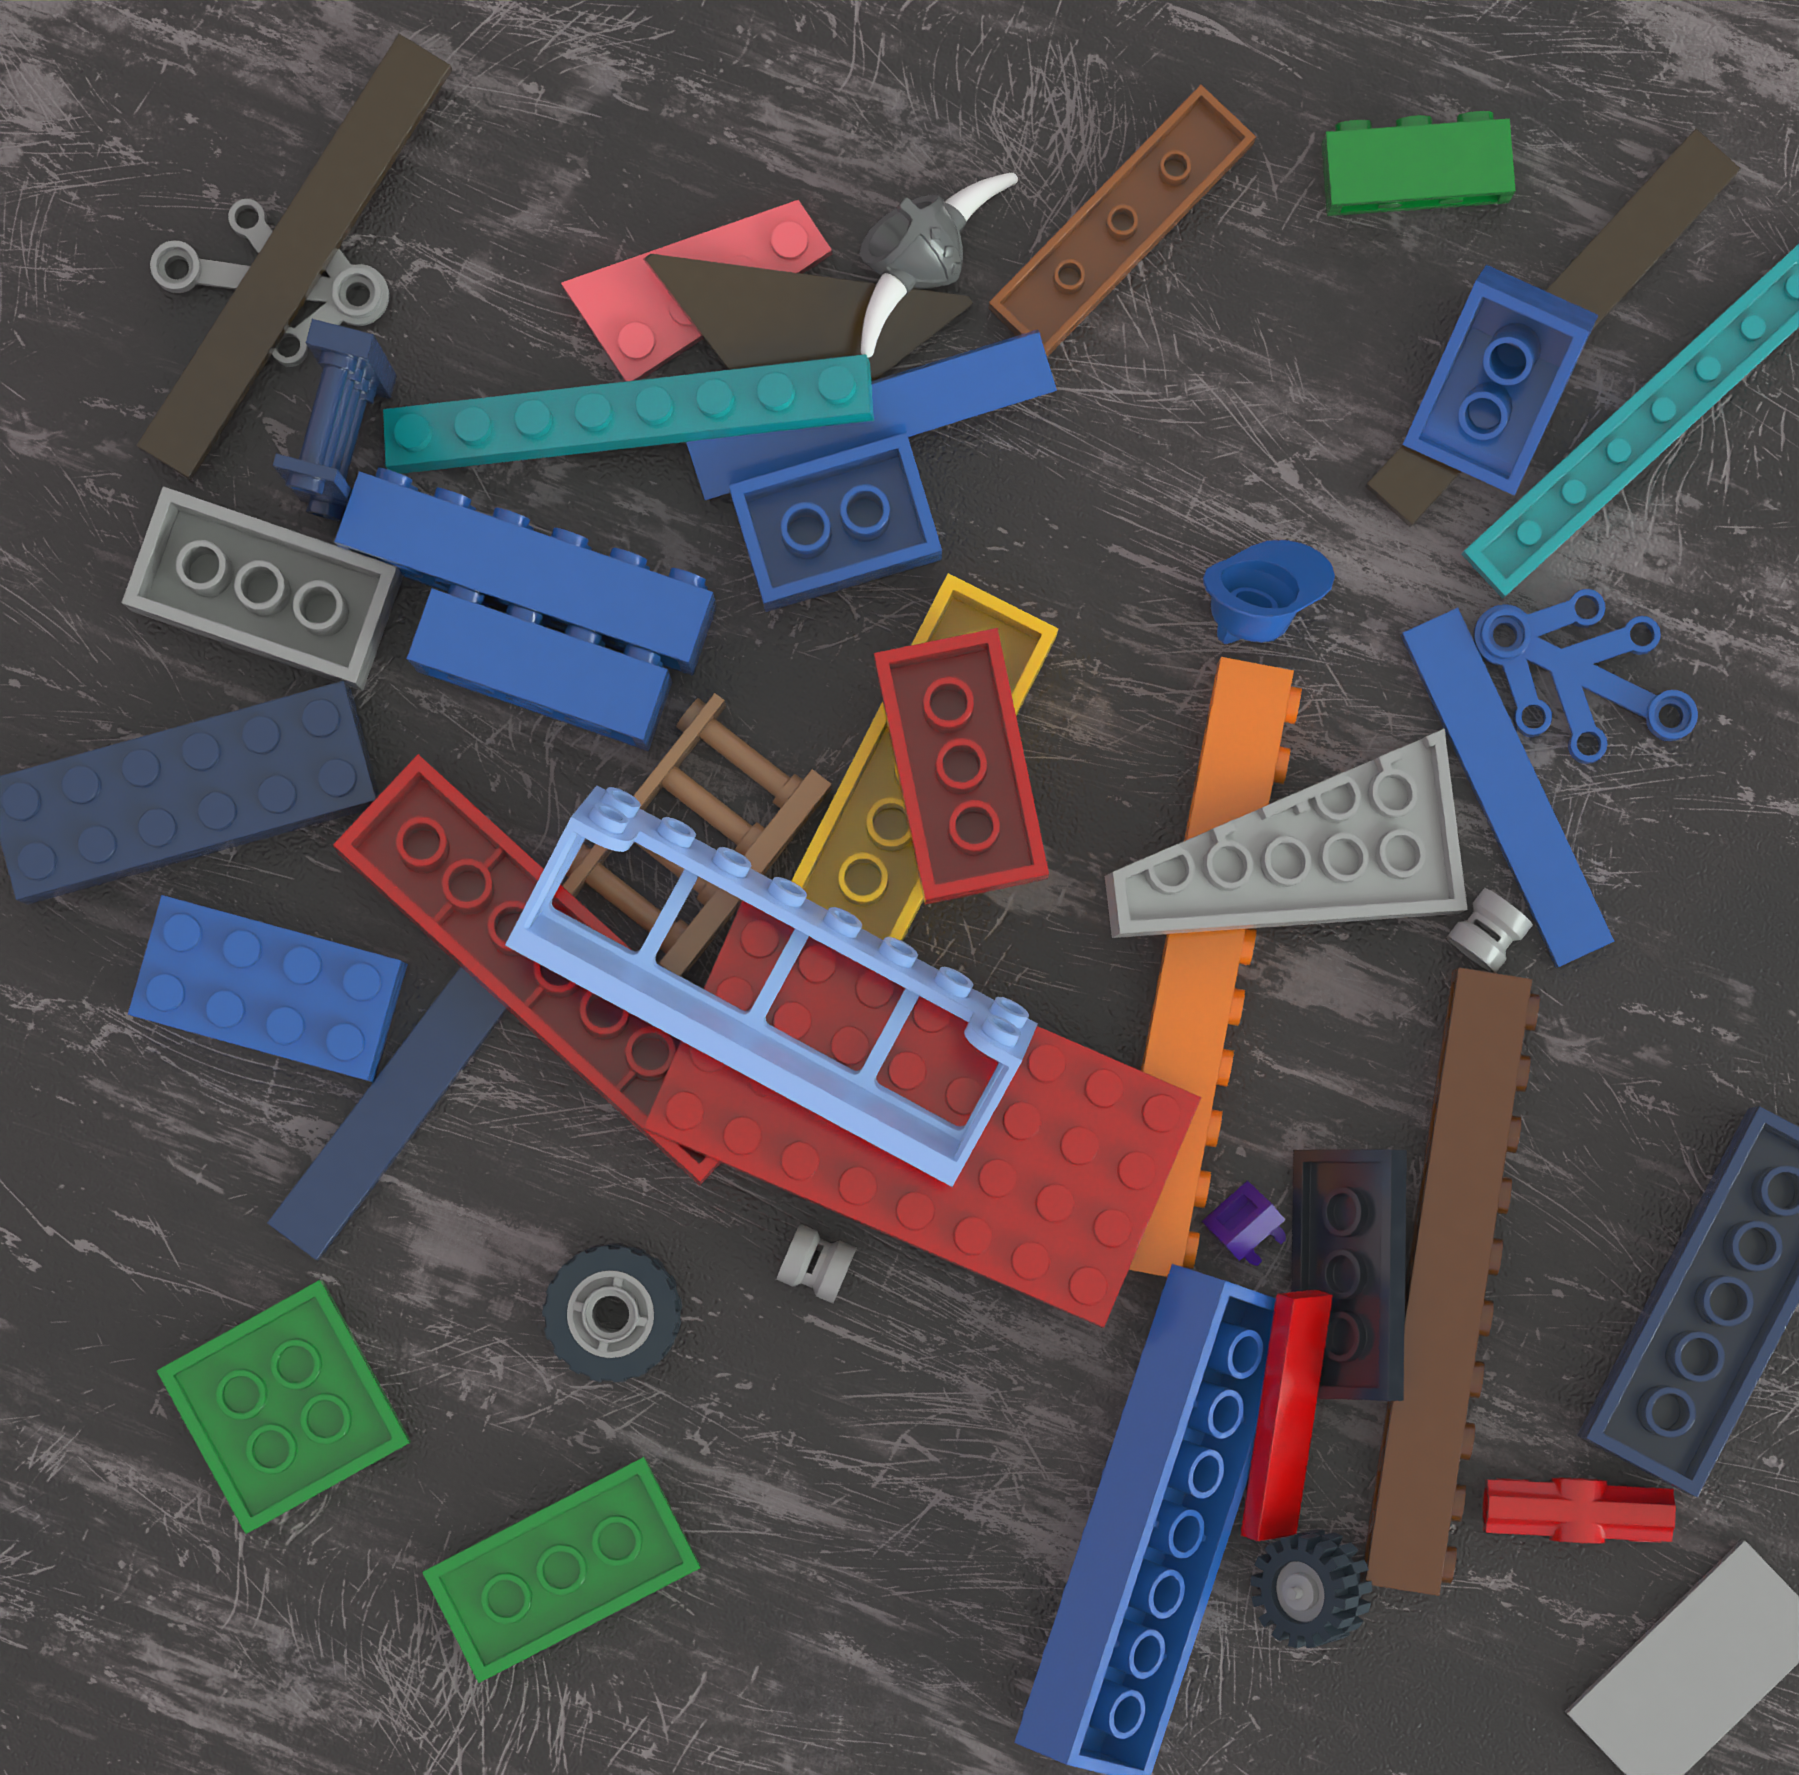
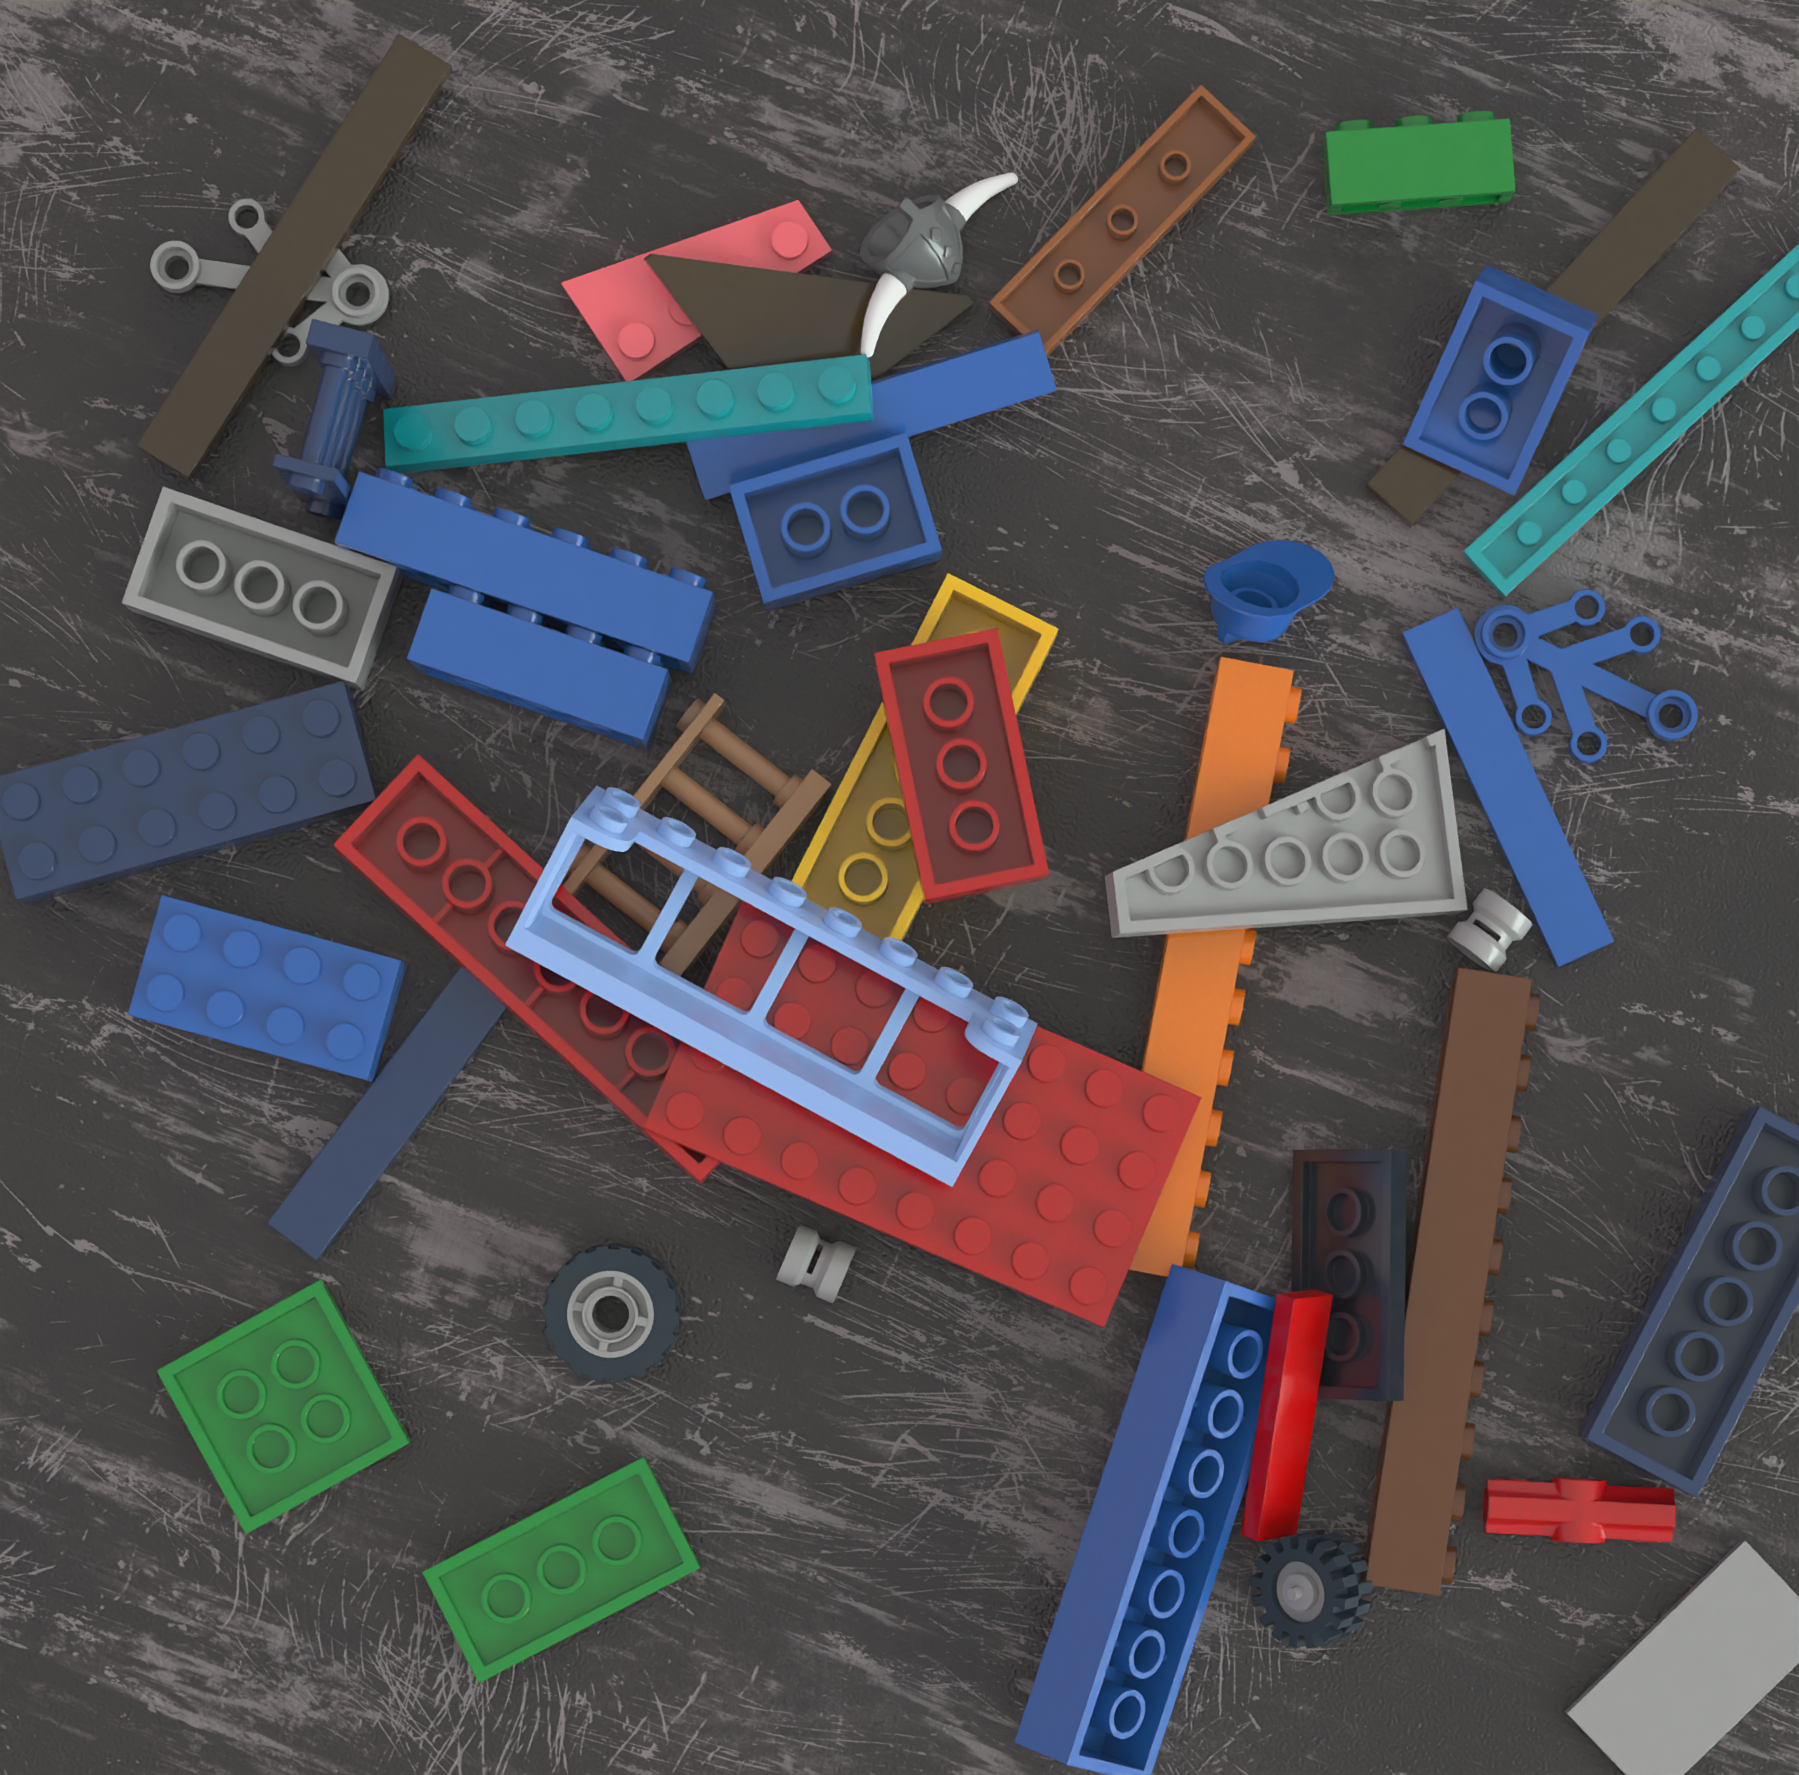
(1244, 1222): dark purple tile -> none

